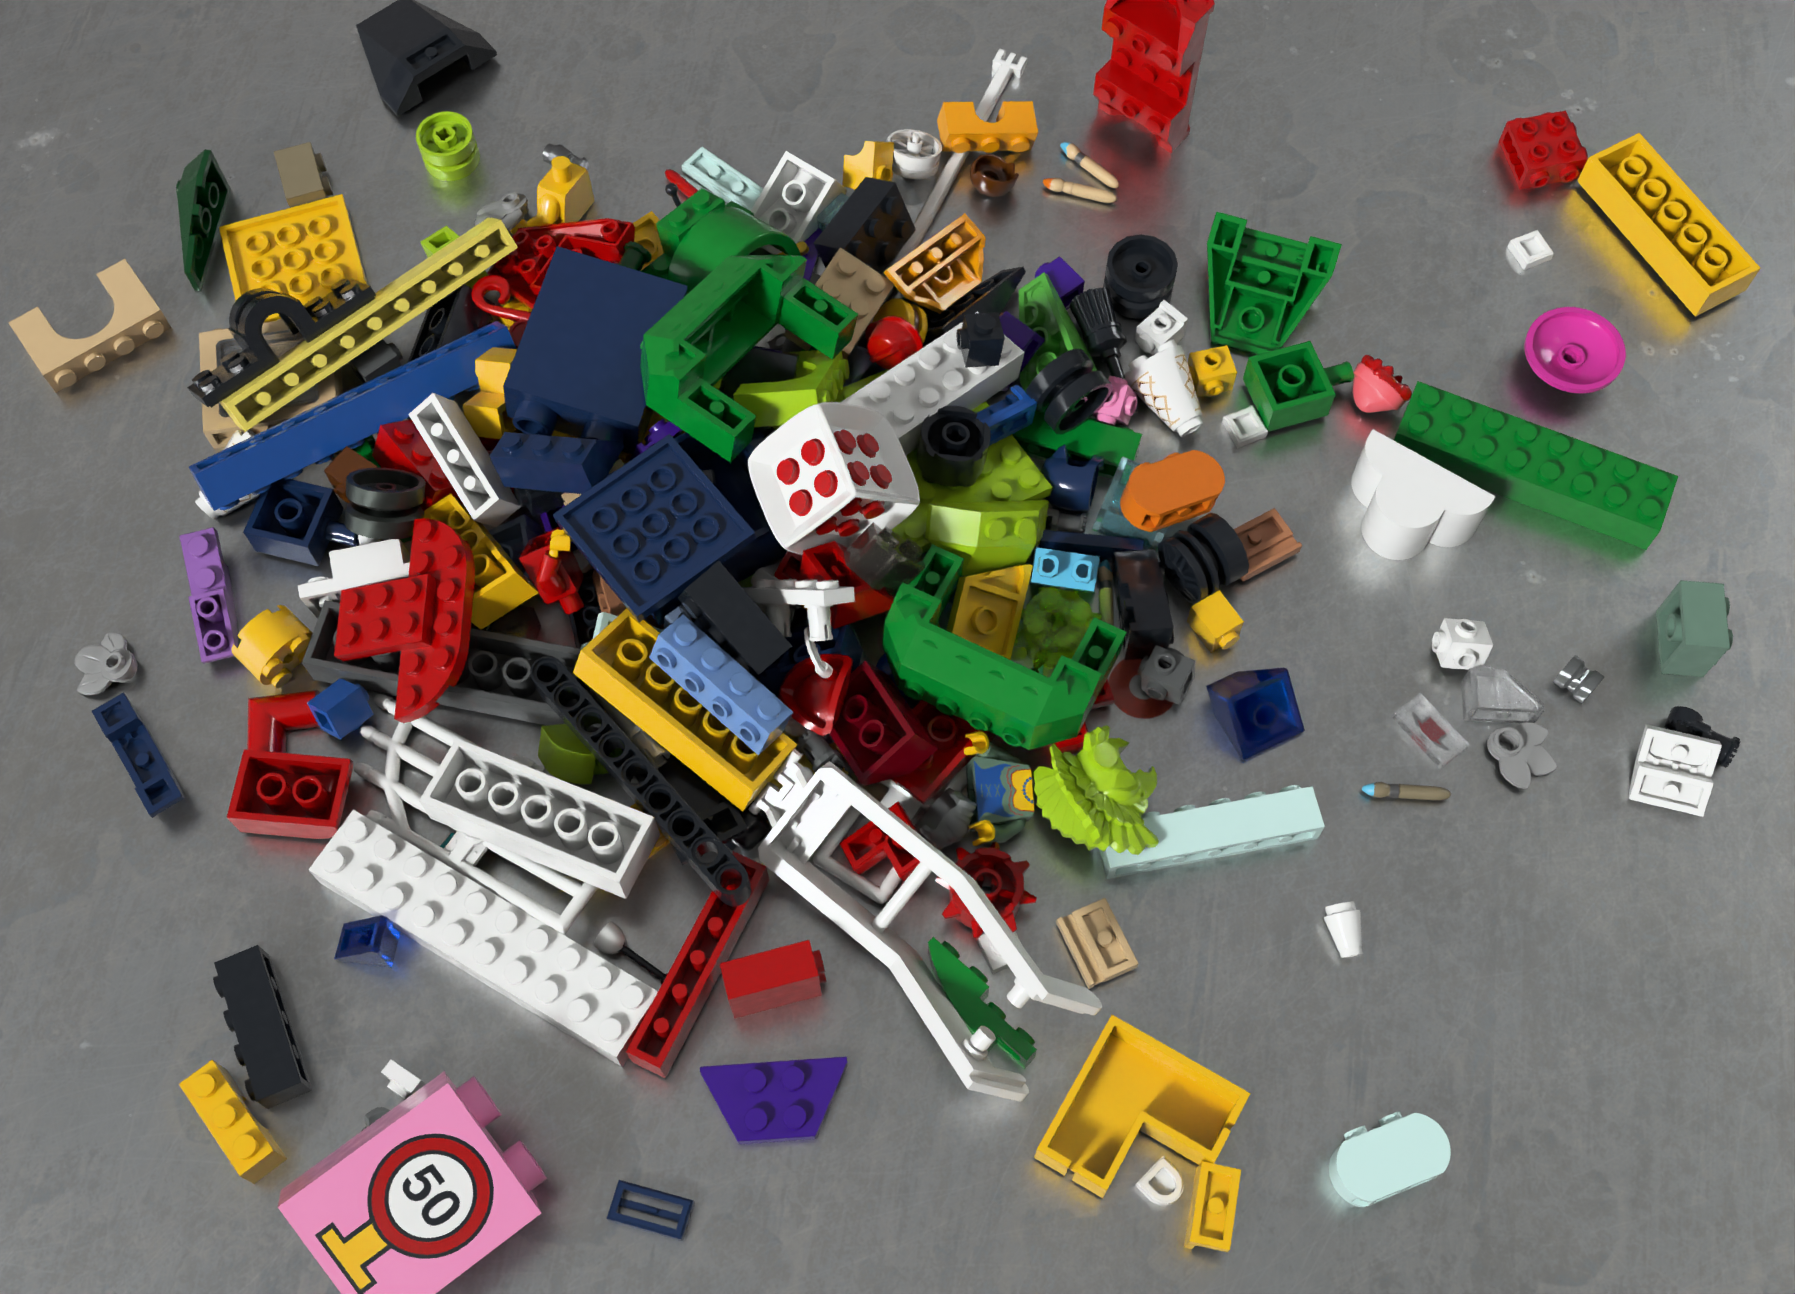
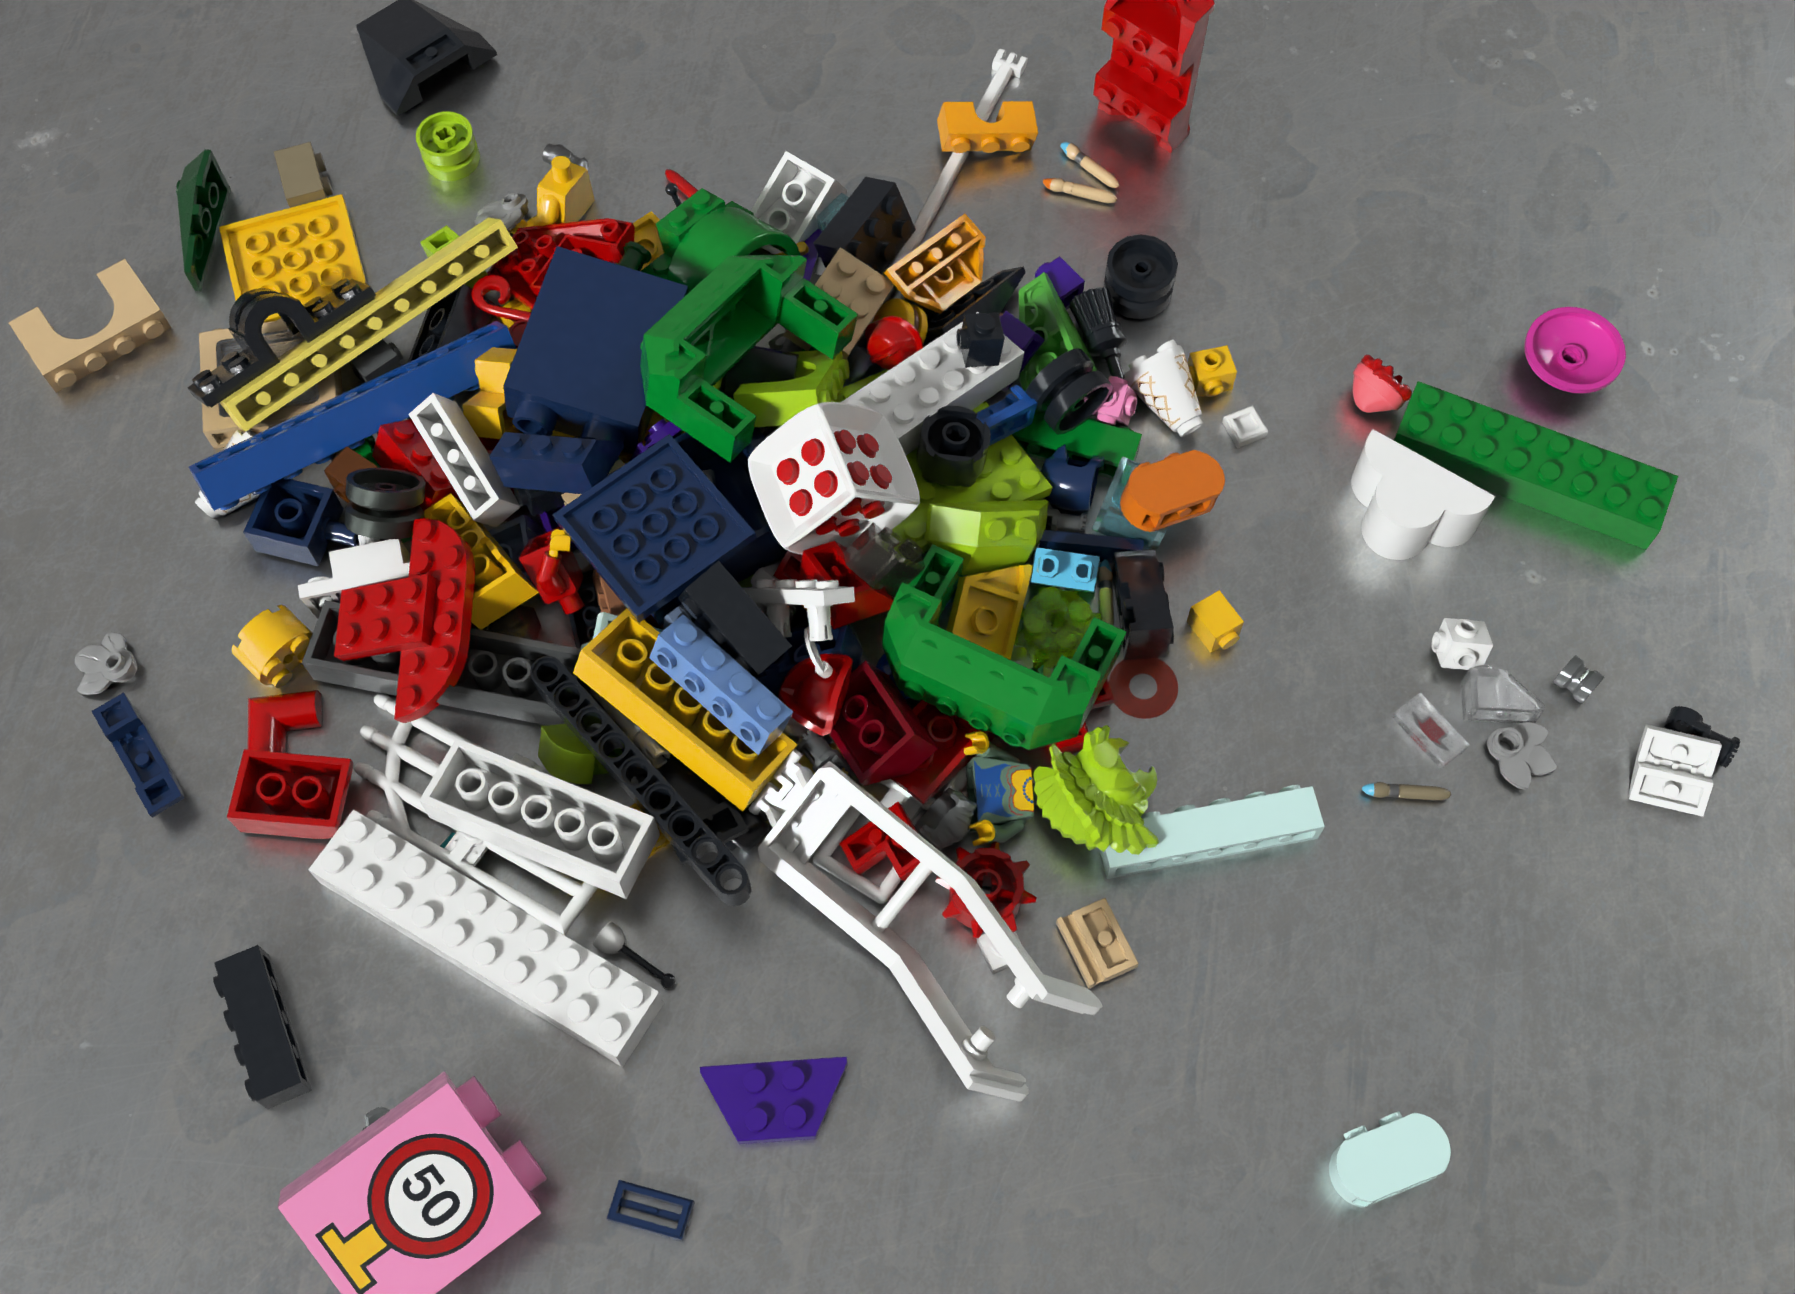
(211, 594): medium lavender slope -> none
(231, 1123): yellow arch -> none
(341, 708): blue brick -> none
(368, 942): clear blue slope -> none
(401, 1080): white plate -> none
(694, 974): red brick -> none
(721, 179): light aqua tile -> none
(773, 978): red brick -> none
(872, 162): yellow brick -> none
(915, 154): white wheel -> none
(967, 991): green slope -> none
(993, 175): reddish brown hair -> none
(1133, 1087): yellow piece -> none
(1160, 327): white brick -> none
(1162, 1183): white tile -> none
(1166, 674): dark grey brick -> none
(1203, 558): black wheel -> none
(1212, 1207): yellow panel -> none
(1256, 709): clear blue slope -> none
(1262, 283): green wedge -> none
(1266, 542): nougat plate -> none
(1293, 385): green brick -> none
(1345, 928): white cone -> none
(1530, 250): white tile -> none
(1543, 149): red brick -> none
(1668, 224): yellow brick -> none
(1693, 628): sand green brick -> none

